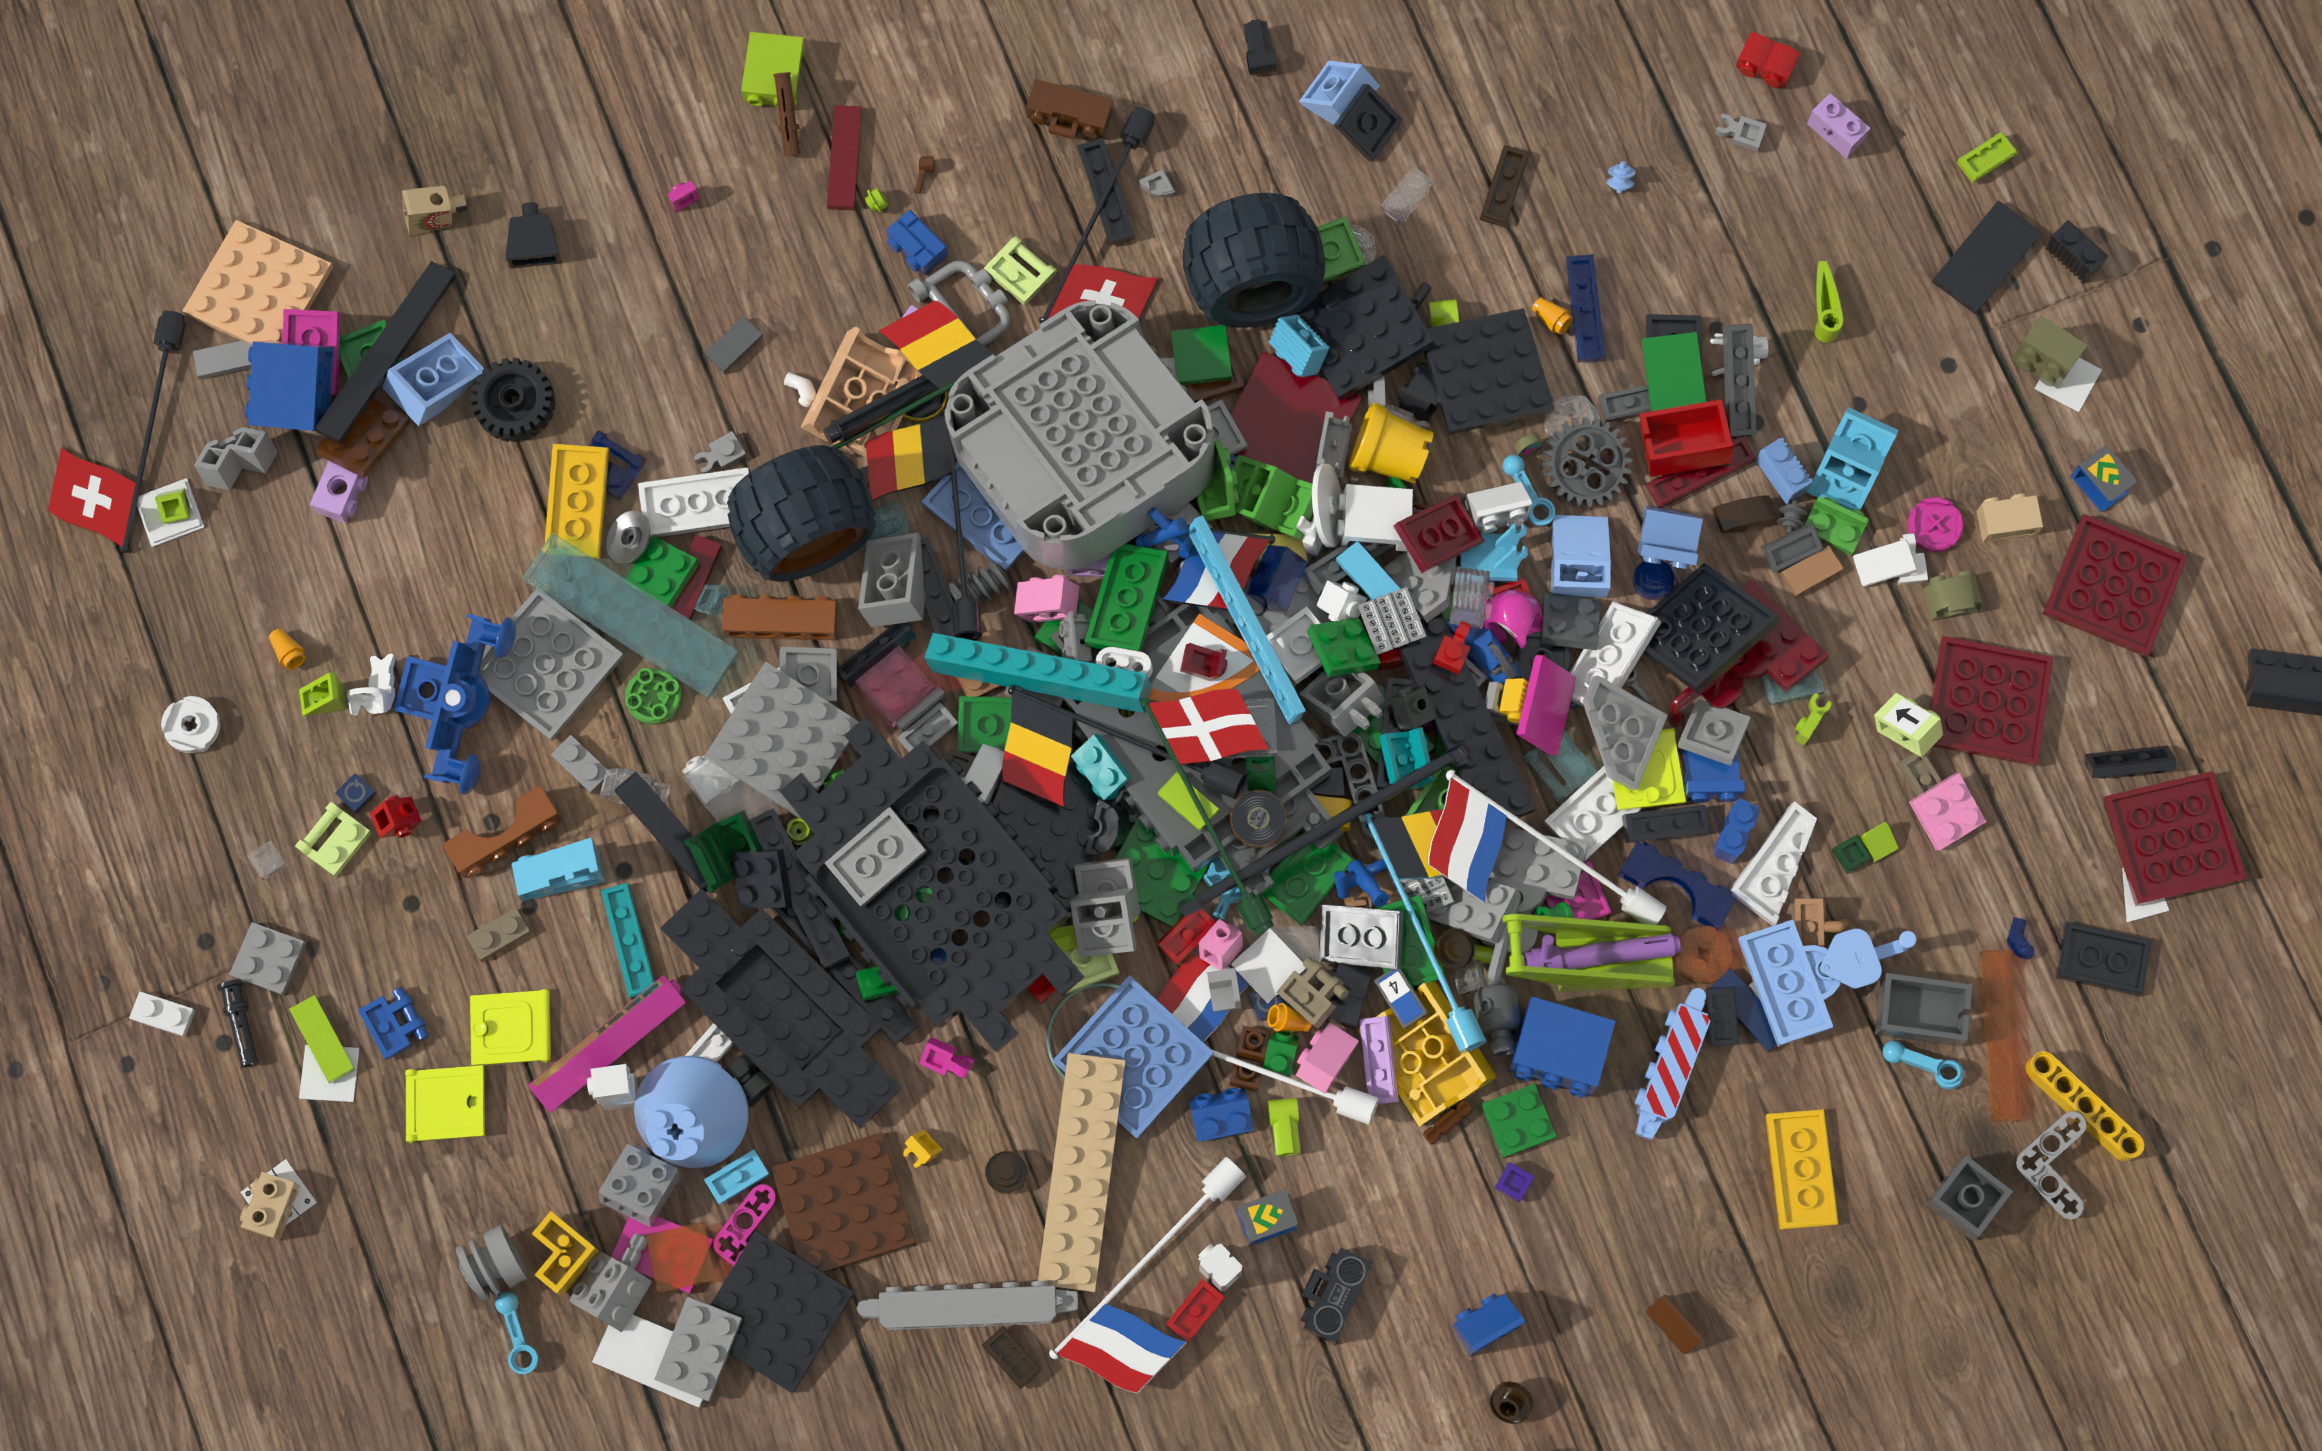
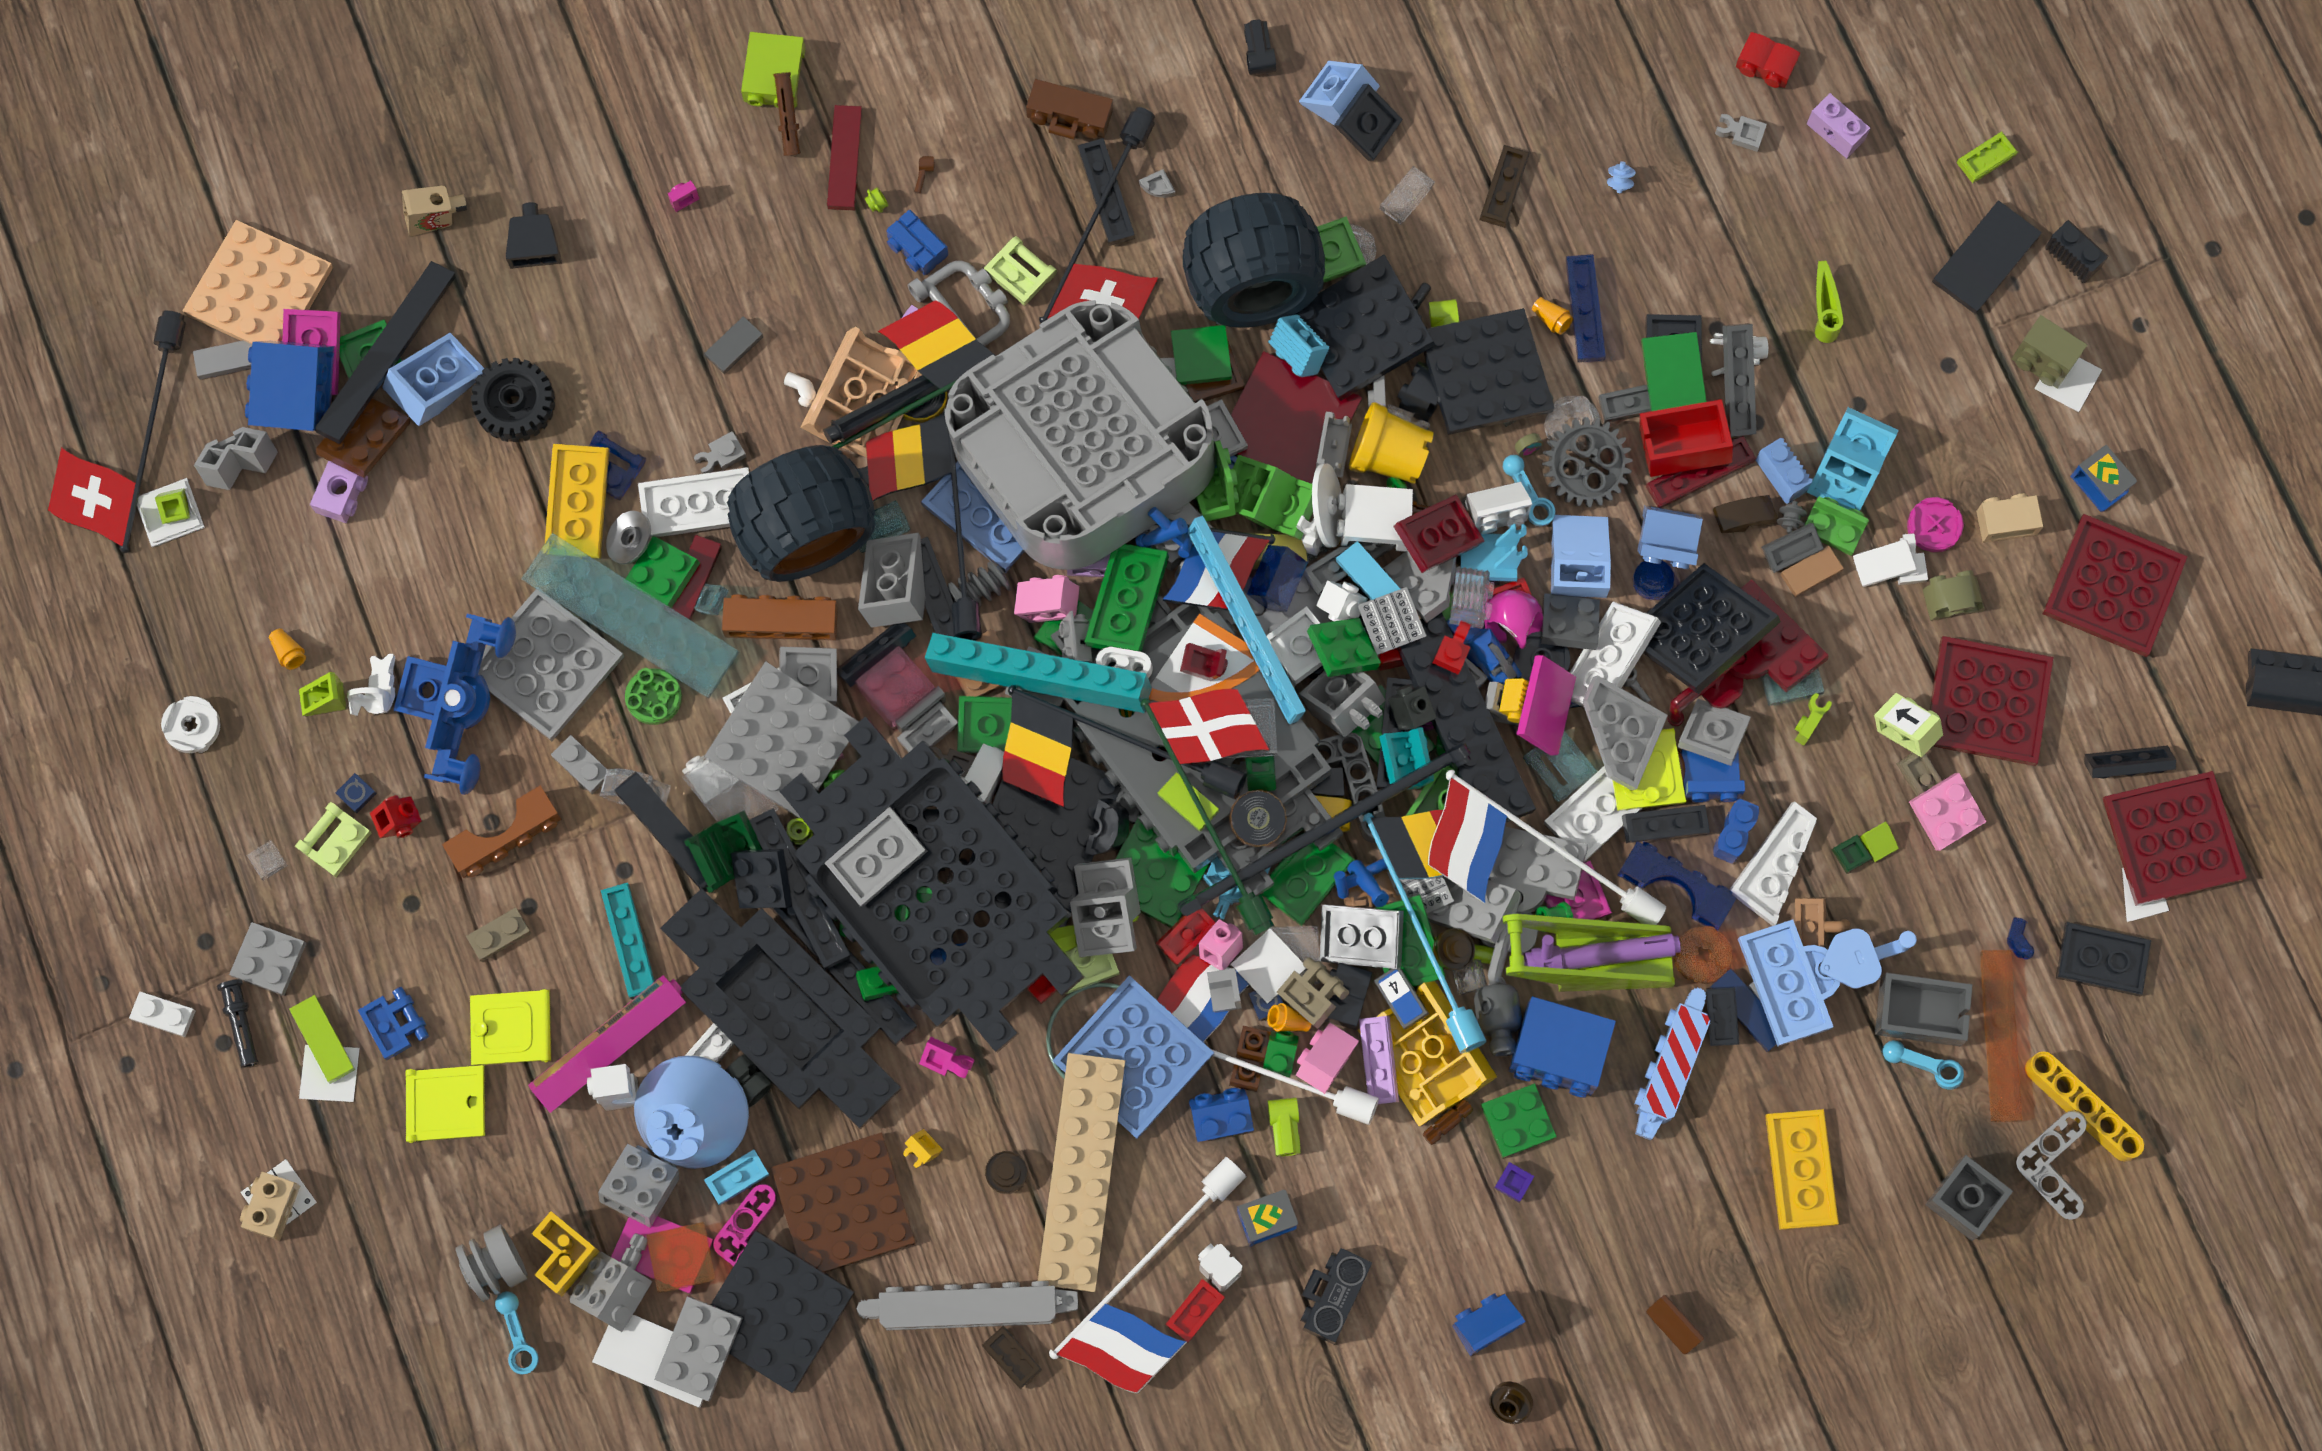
(558, 870): medium azure wedge -> none
(1101, 767): bracket -> none

